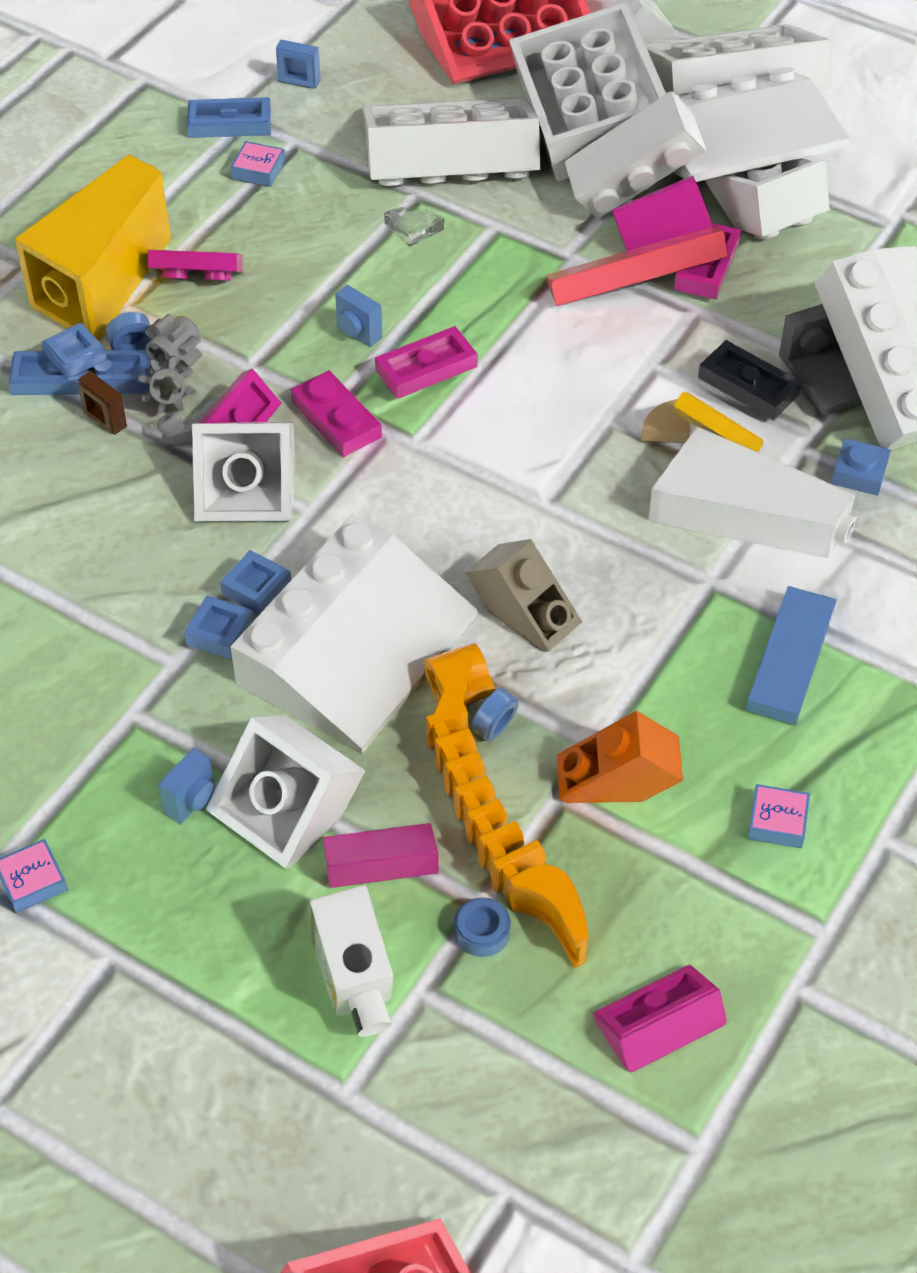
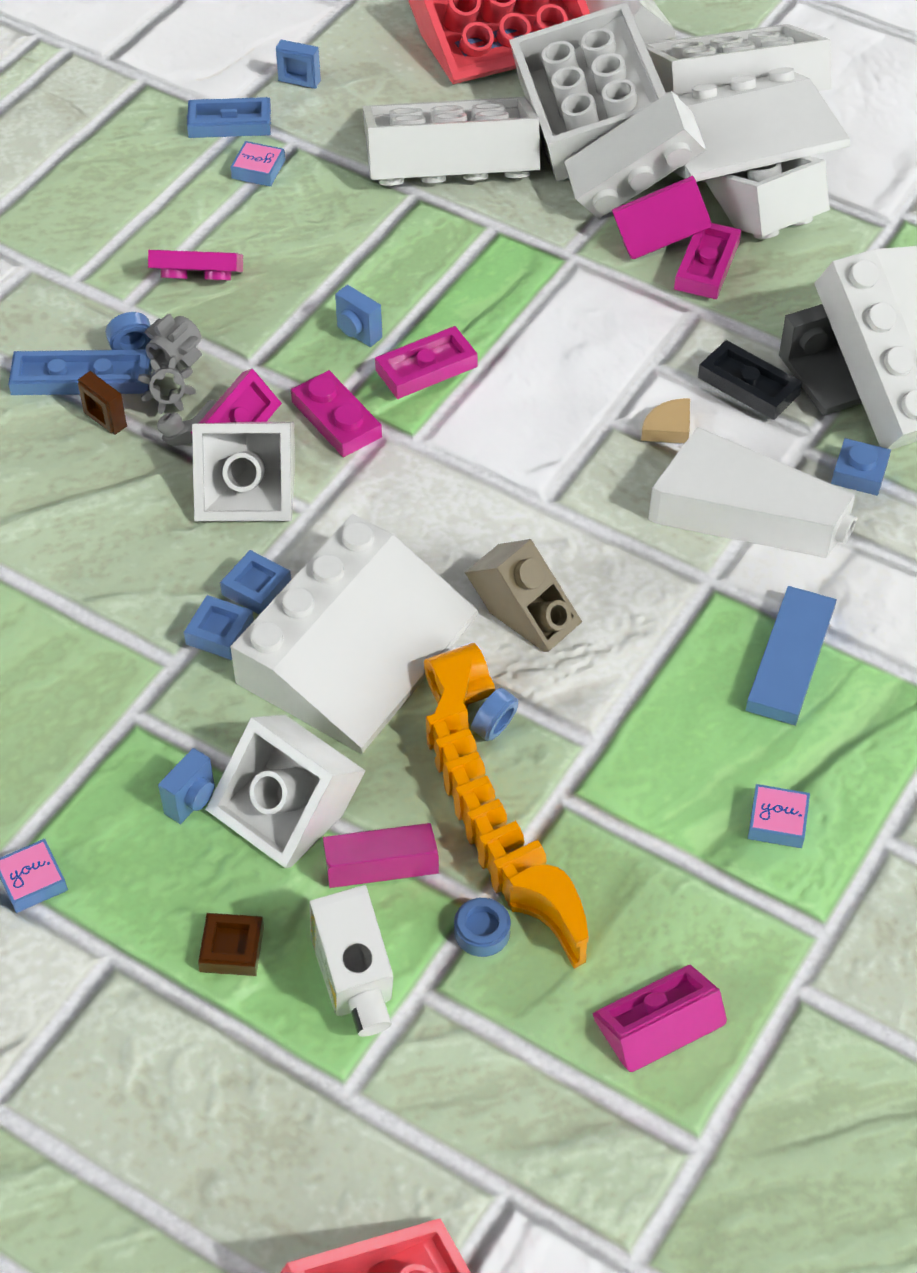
(74, 350): medium blue tile -> none
(95, 246): yellow slope -> none
(231, 944): none -> reddish brown tile
(413, 226): clear tile -> none
(620, 763): orange slope -> none
(637, 265): coral slope -> none
(709, 419): yellow tile -> none

